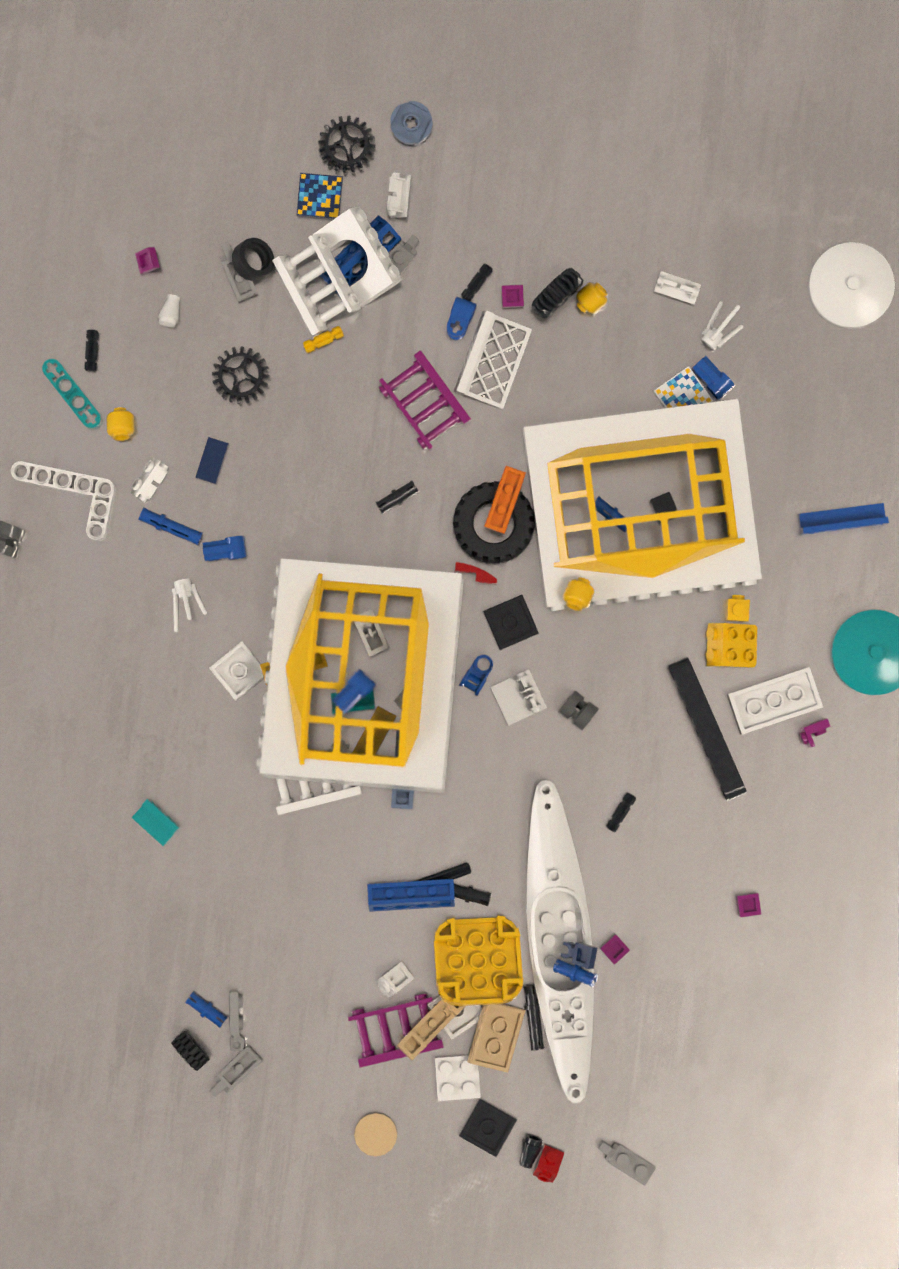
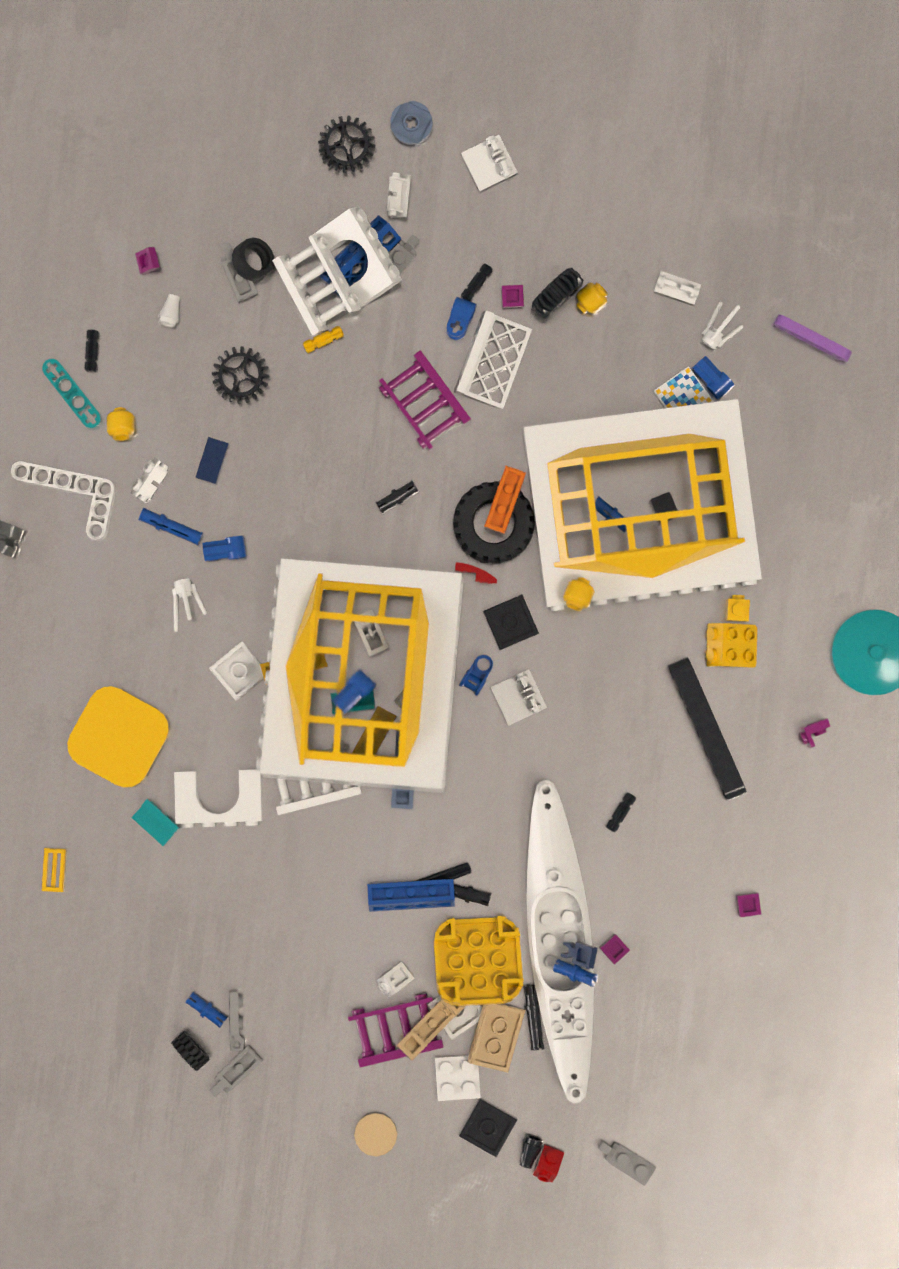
(53, 888): none -> yellow tile
(118, 736): none -> yellow tile
(190, 810): none -> white arch
(319, 196): tile -> none
(489, 162): none -> white hinge
(586, 712): dark grey wheel -> none
(775, 700): white plate -> none
(812, 338): none -> medium lavender beam
(842, 519): blue fence -> none
(851, 285): white dish -> none

